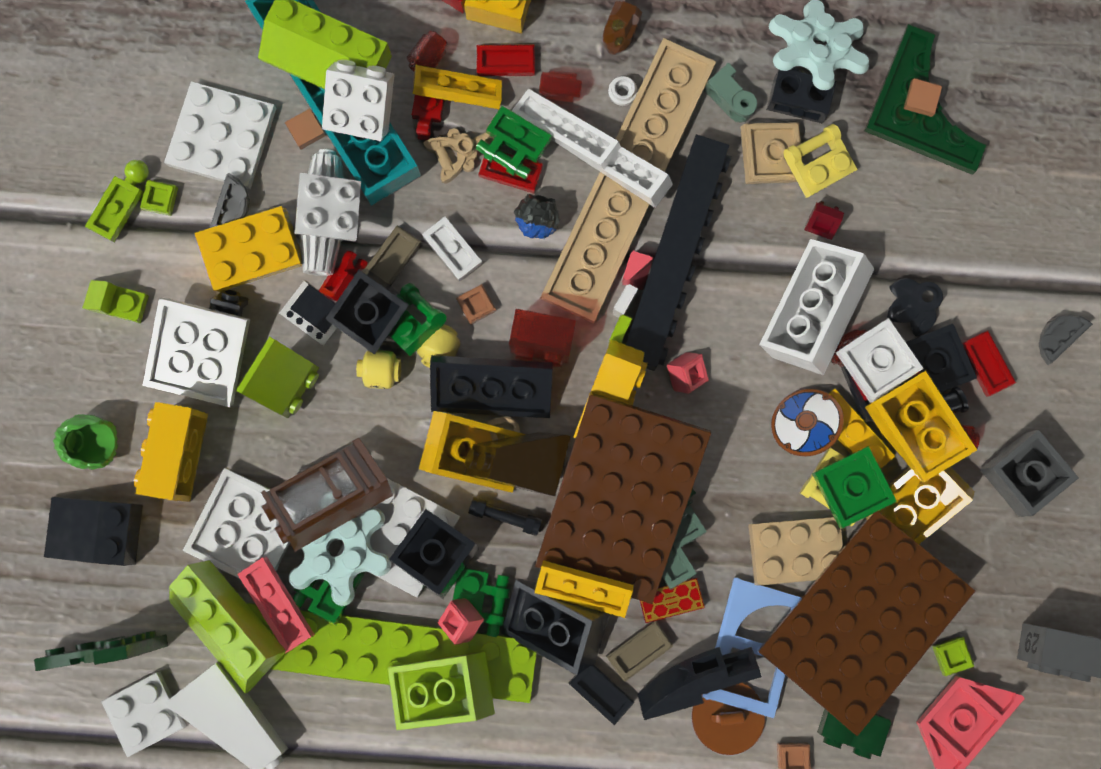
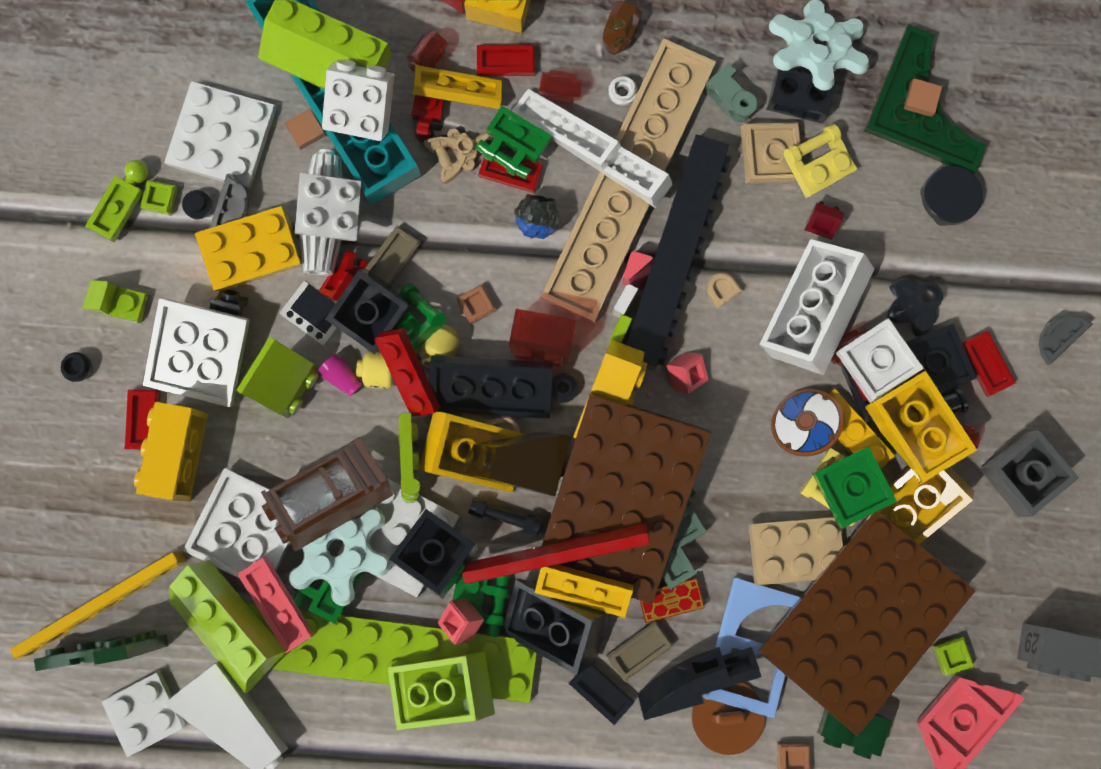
(76, 367): none -> black plate
(86, 441): bright green hair -> none
(93, 531): black slope -> none
(98, 605): none -> yellow tile
(138, 406): none -> red tile
(197, 204): none -> black plate
(339, 374): none -> dark pink cone
(407, 372): none -> red plate
(408, 459): none -> lime plate
(452, 249): white plate -> none
(556, 553): none -> red tile
(564, 397): none -> black plate
(722, 289): none -> tan tile
(951, 195): none -> black tile

